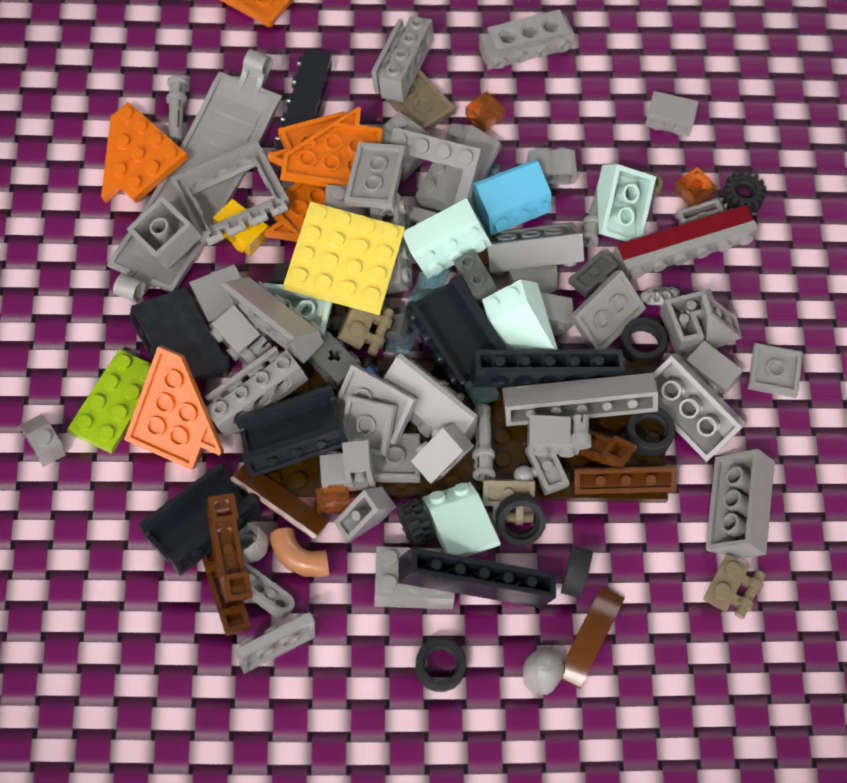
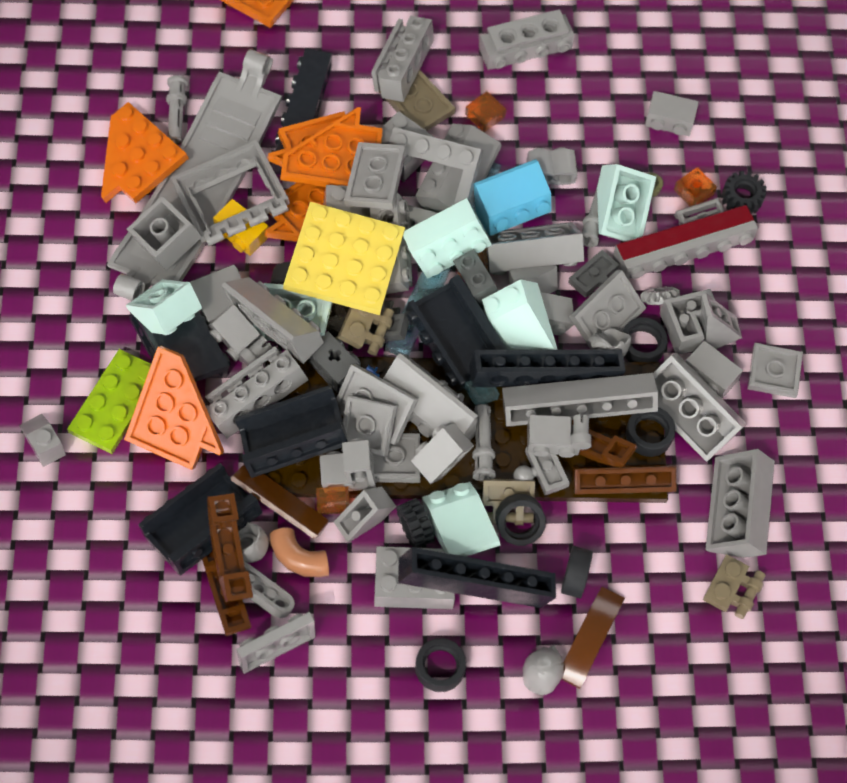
(165, 306): none -> light aqua slope
(610, 340): none -> light grey hair

